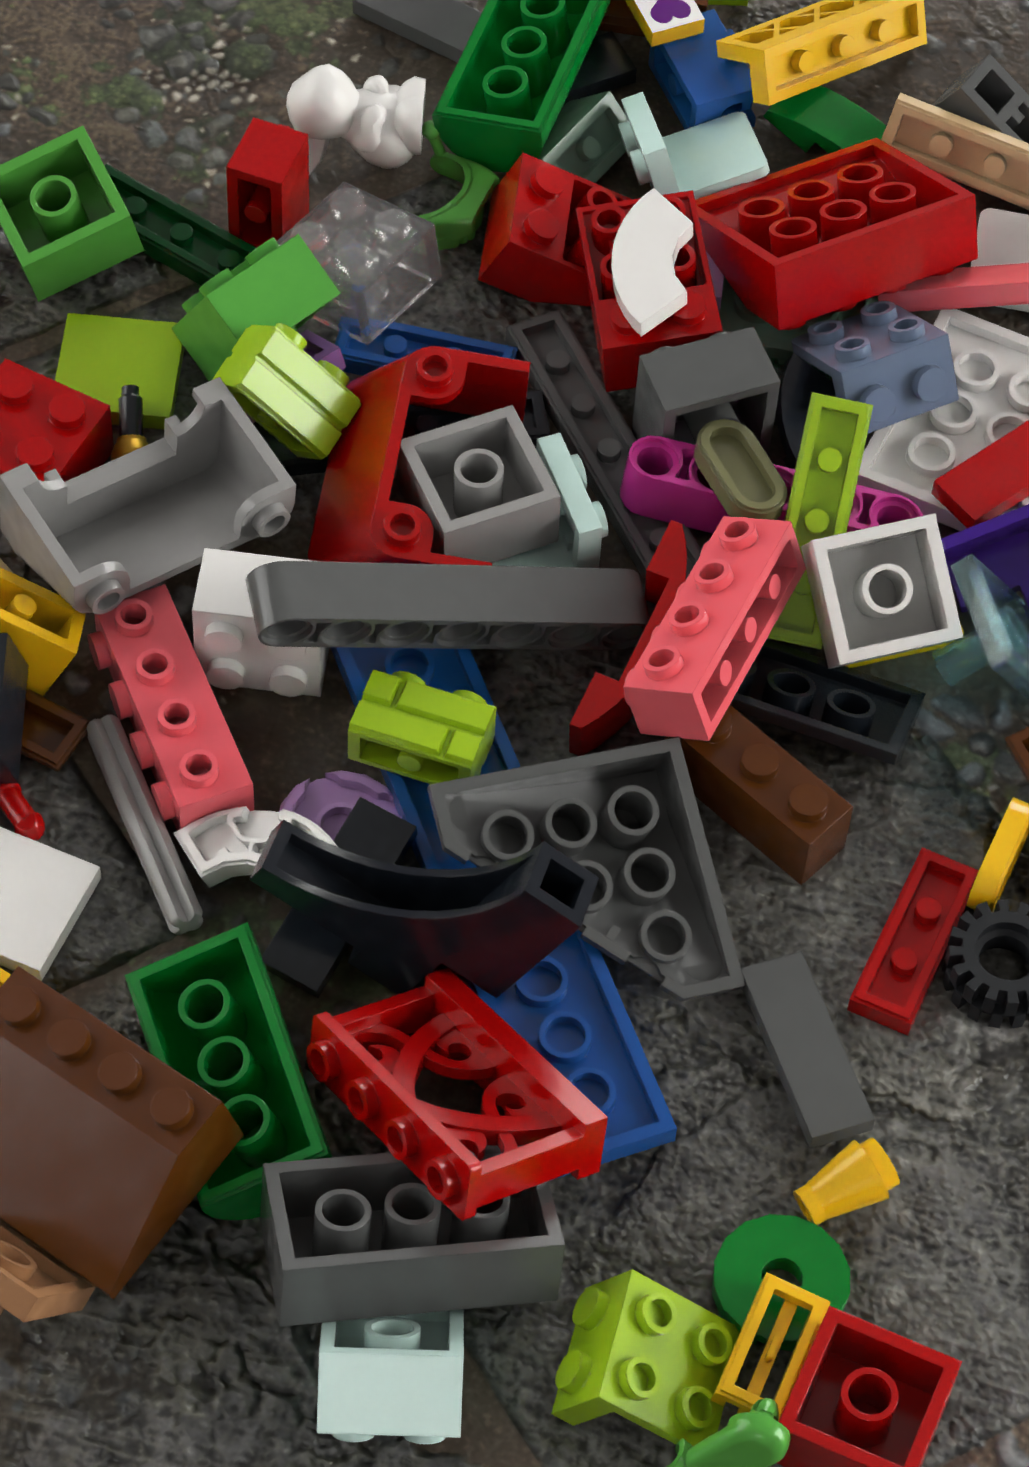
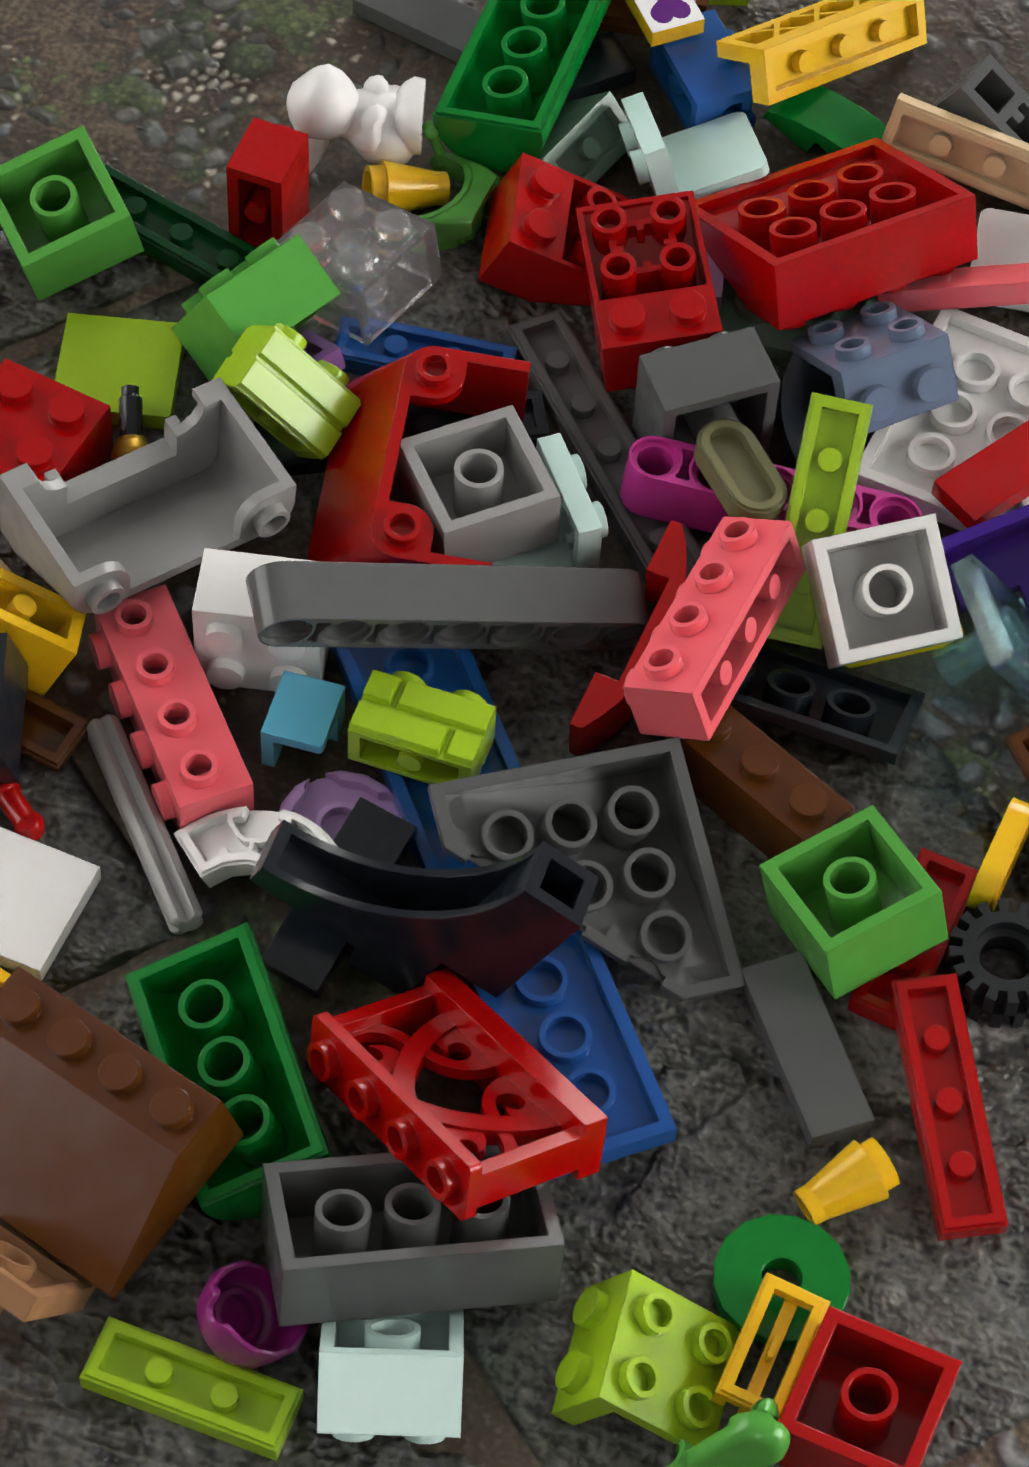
(192, 1388): none -> lime tile
(241, 1317): none -> magenta hair
(302, 716): none -> medium azure panel
(406, 185): none -> yellow cone
(645, 261): white tile -> none
(854, 901): none -> bright green brick
(947, 1107): none -> red tile

